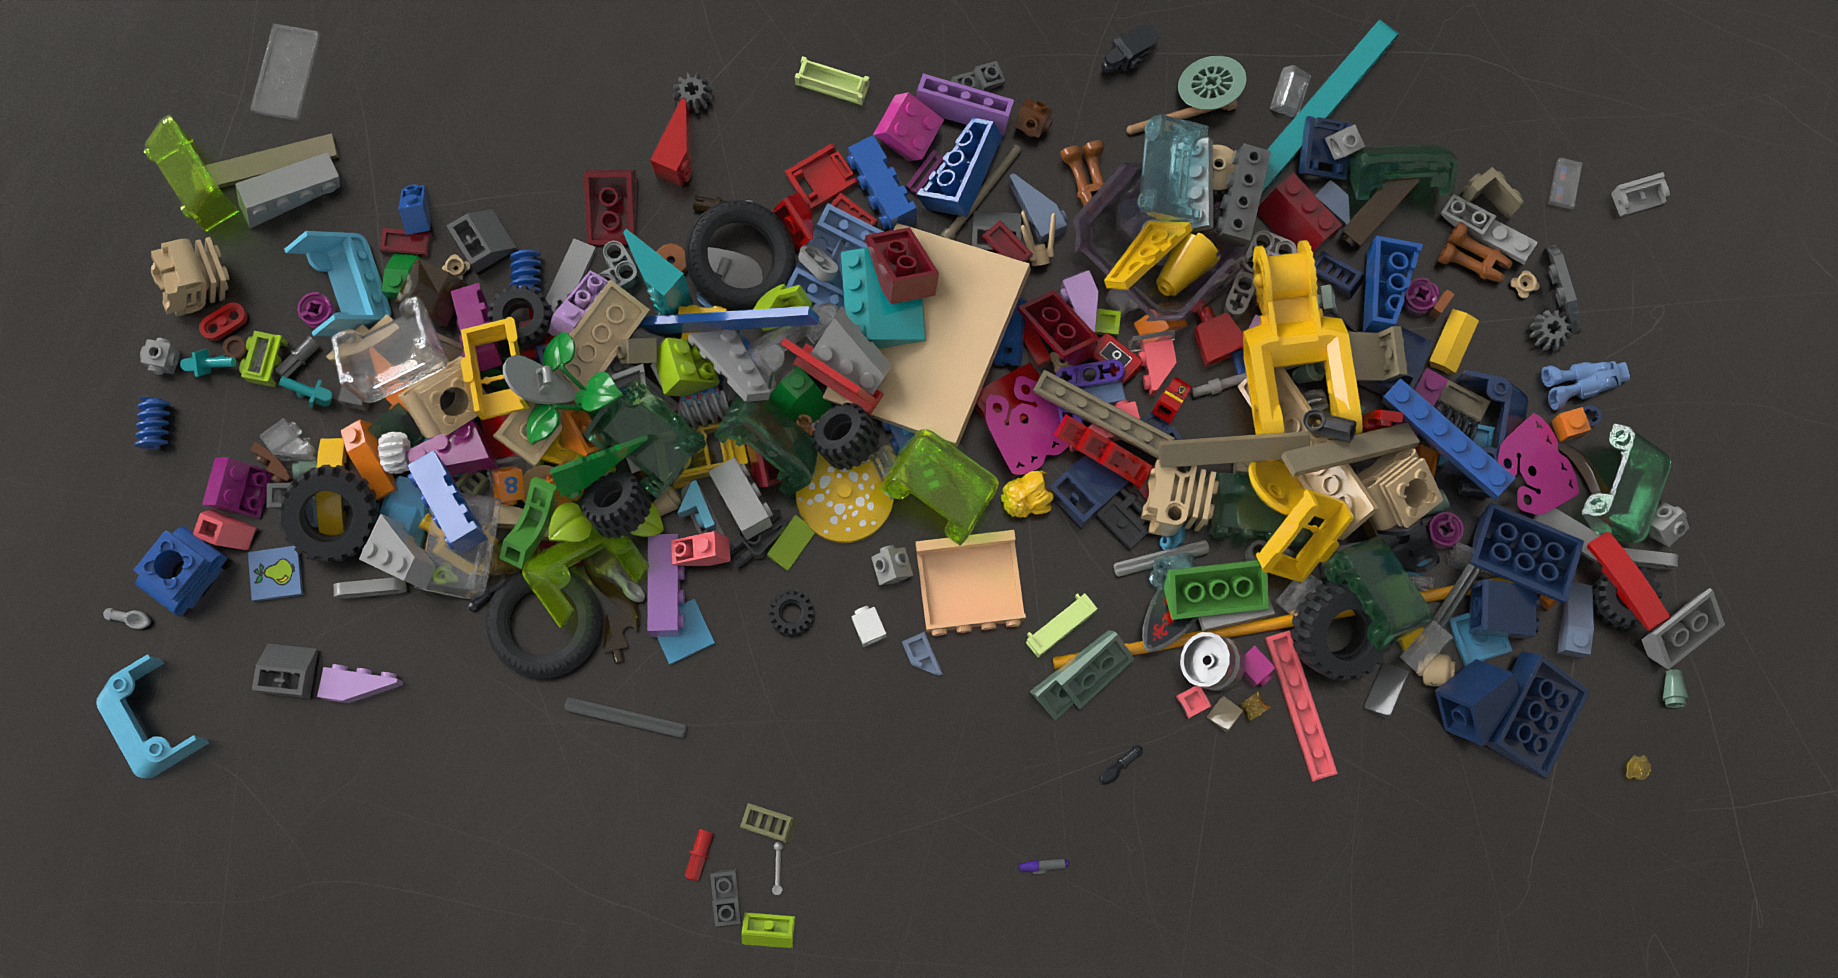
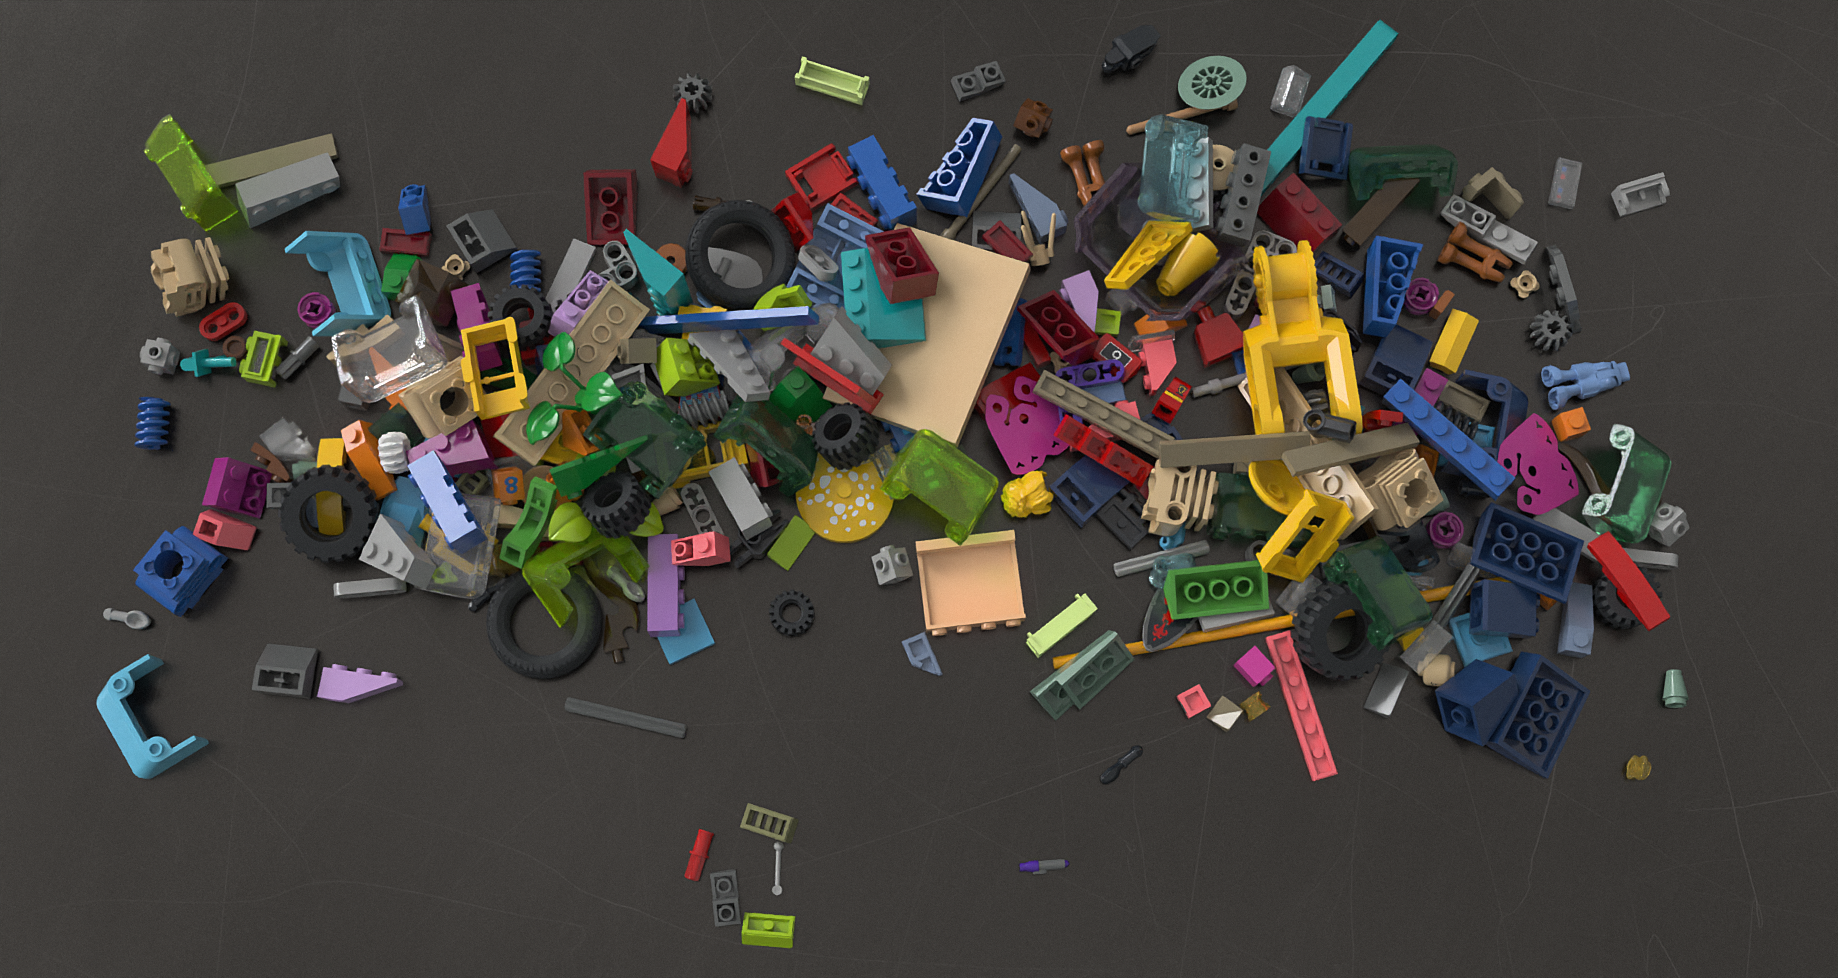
(275, 573): medium blue tile -> none
(285, 72): clear tile -> none
(318, 394): teal arm -> none
(536, 382): light grey shield -> none
(695, 502): medium azure slope -> none
(868, 625): white brick -> none
(908, 127): dark pink brick -> none
(933, 155): magenta tile -> none
(963, 103): medium lavender brick -> none
(1212, 661): wheel -> none
(1335, 201): sand blue tile -> none
(1344, 142): light grey brick -> none
(1378, 355): dark tan bracket -> none
(1596, 412): dark blue bush -> none
(1684, 630): light grey slope -> none

